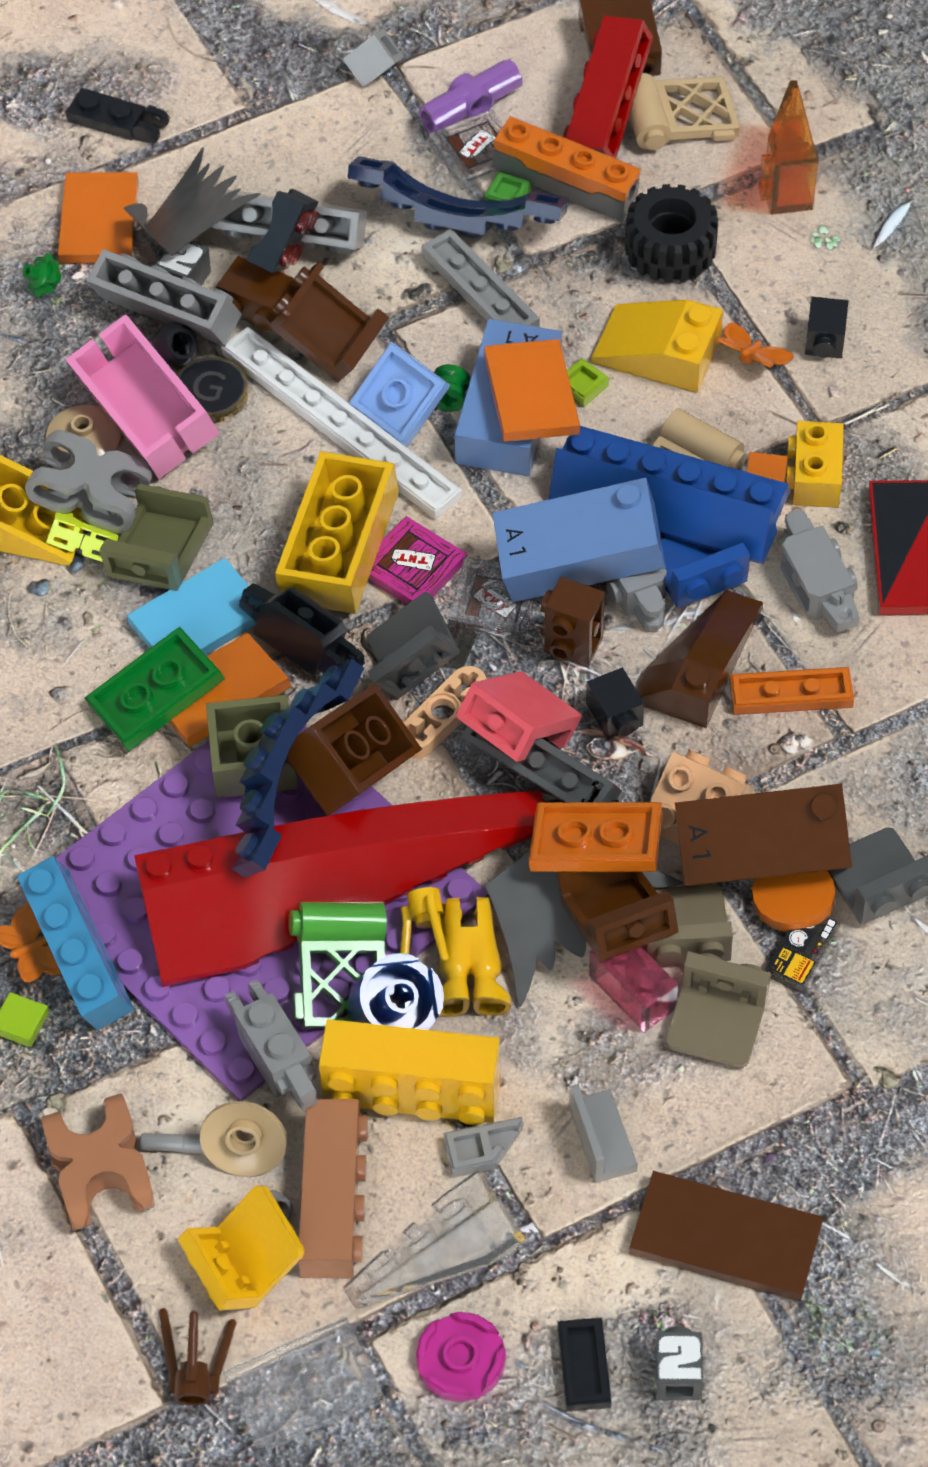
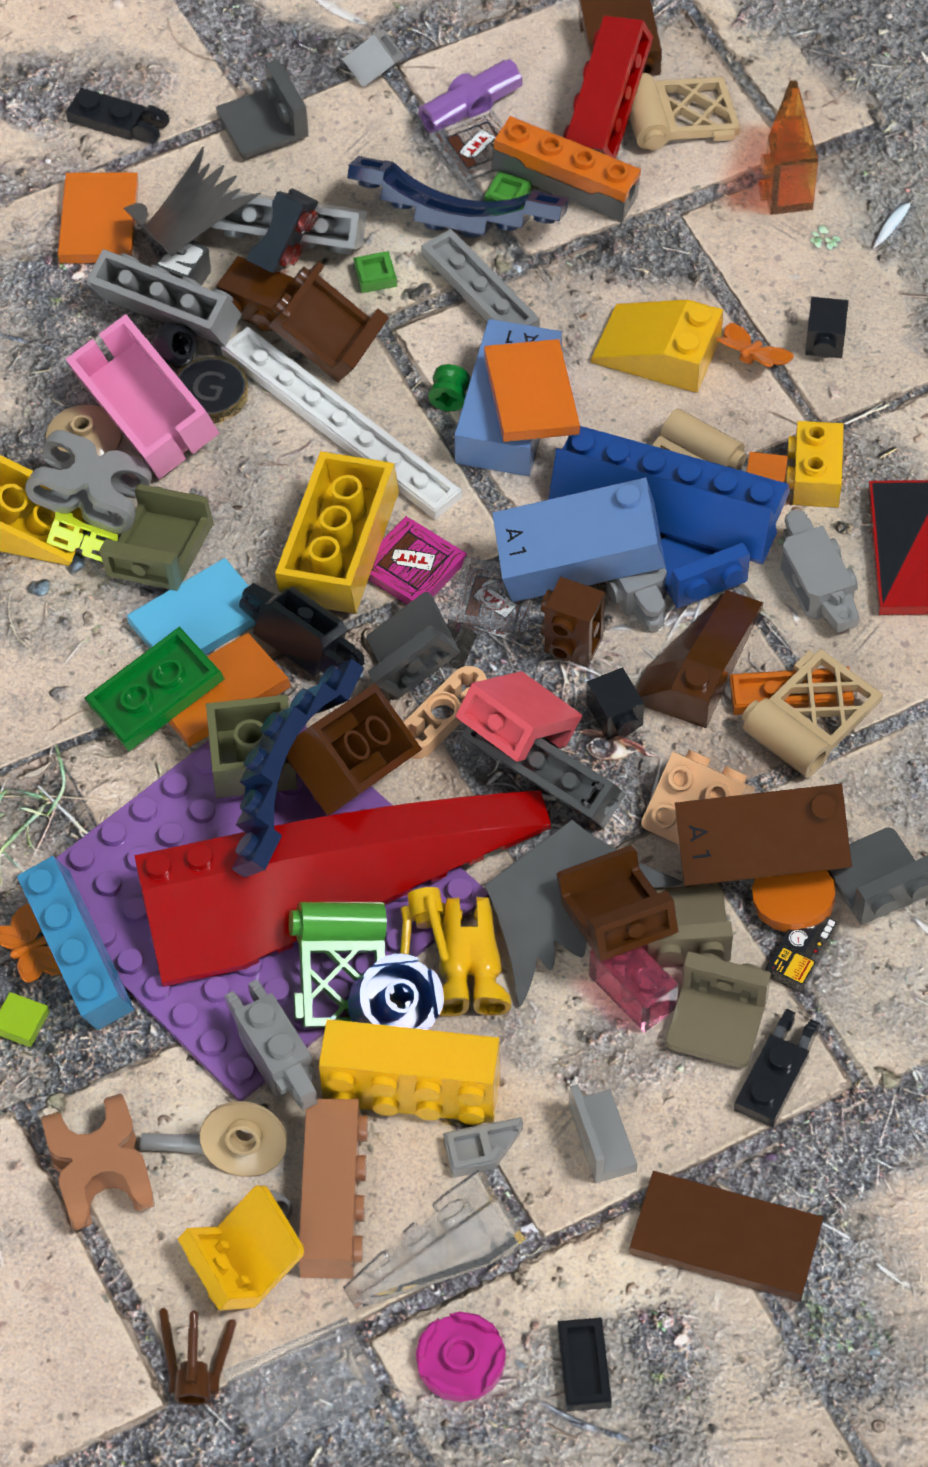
(43, 275): green plant -> none
(266, 117): none -> dark grey bracket
(375, 272): none -> bright green tile
(399, 394): light blue tile -> none
(586, 382): lime tile -> none
(596, 837): orange tile -> none
(671, 254): black tyre -> none
(678, 1364): brick -> none
(775, 1072): none -> black hinge
(790, 732): none -> tan piece

